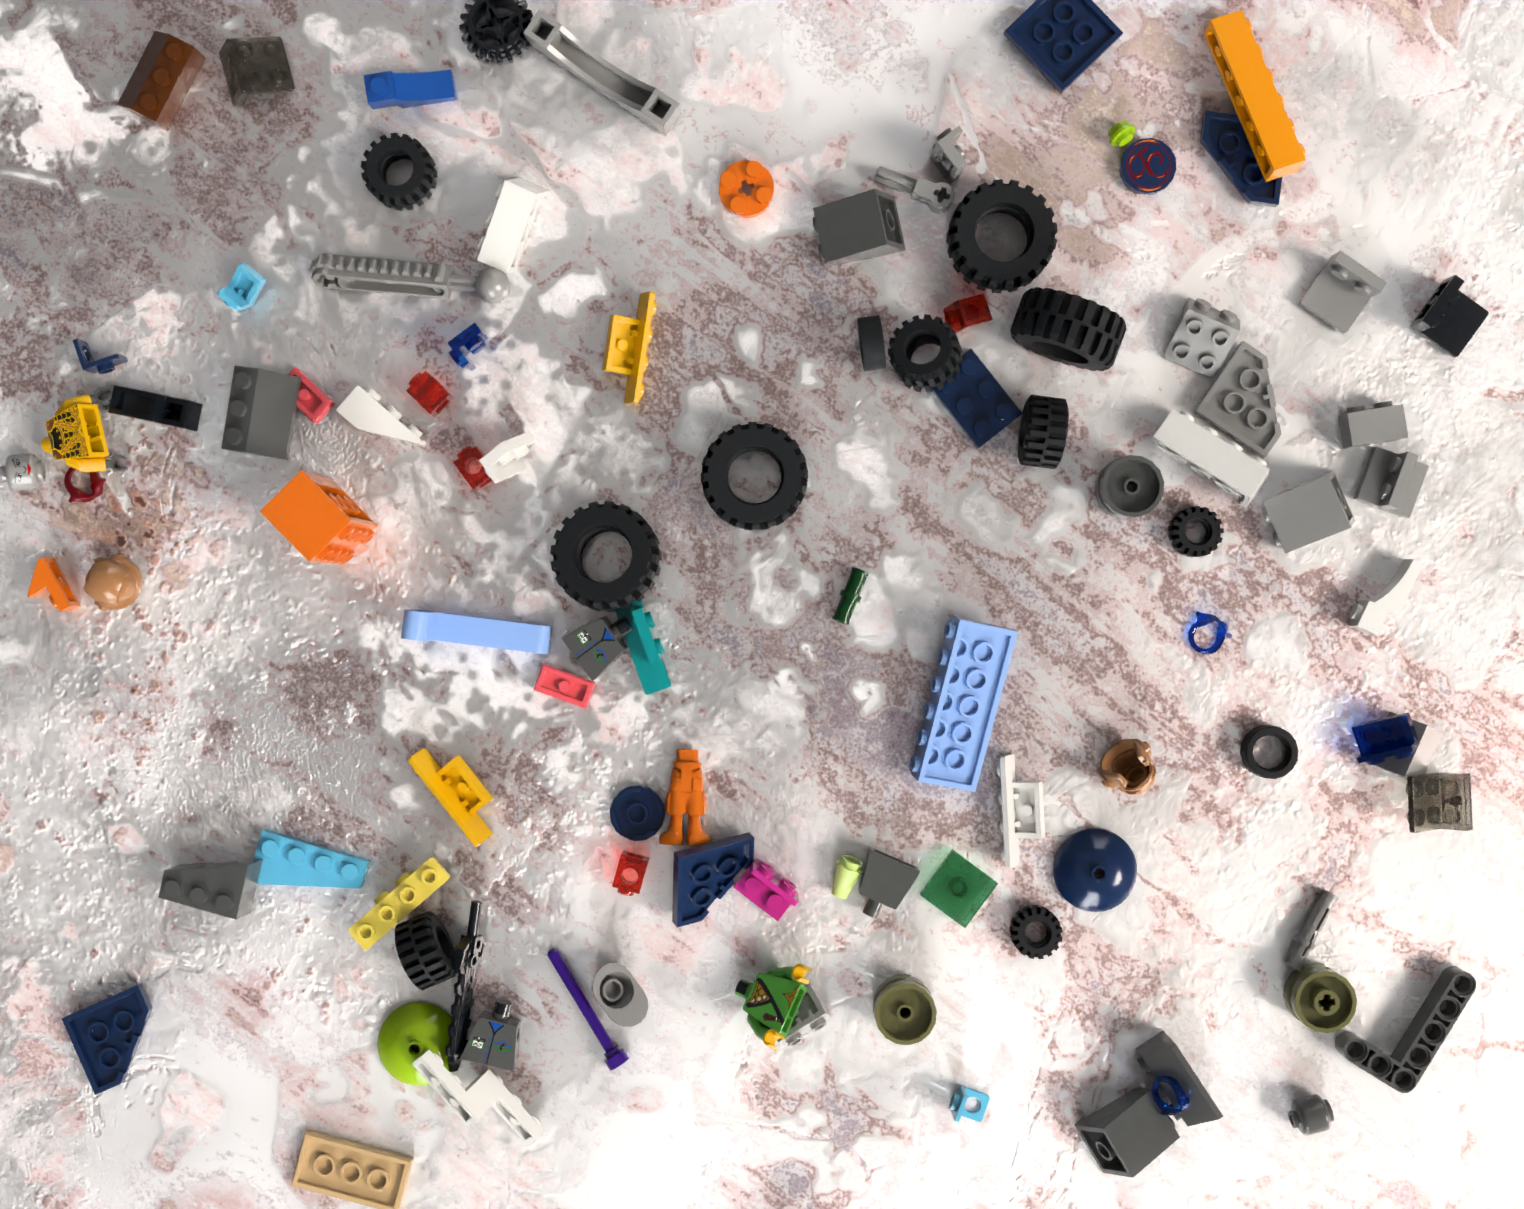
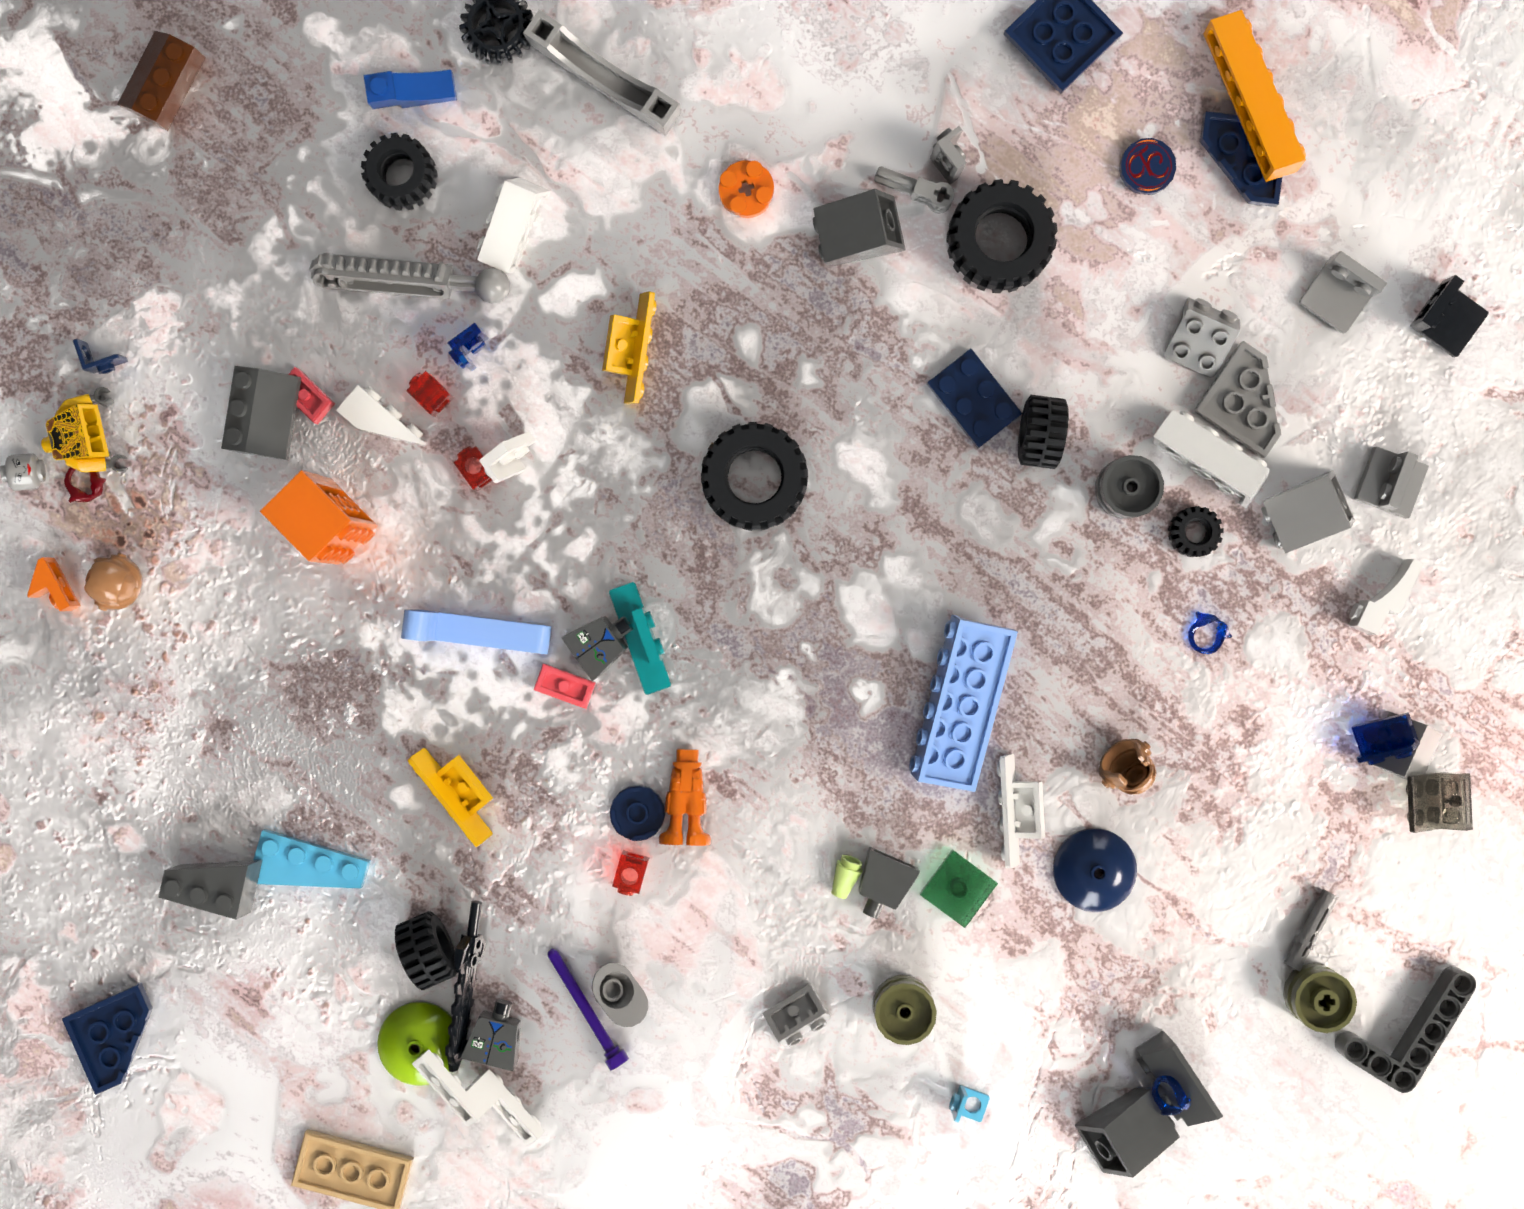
(155, 408): black slope -> none
(242, 288): medium azure bracket -> none
(255, 67): clear smoke bracket -> none
(396, 905): light yellow bracket -> none
(580, 530): black tyre -> none
(707, 874): dark blue plate -> none
(767, 890): dark pink bracket -> none
(773, 1001): bright green torso -> none
(850, 596): dark green pin -> none
(871, 343): black tyre -> none
(915, 335): black tyre -> none
(967, 313): clear red bracket -> none
(1040, 948): black tyre -> none
(1068, 329): black tyre -> none
(1121, 133): lime plate -> none
(1287, 763): black tyre -> none
(1311, 1114): dark grey head -> none
(1372, 426): light grey brick -> none

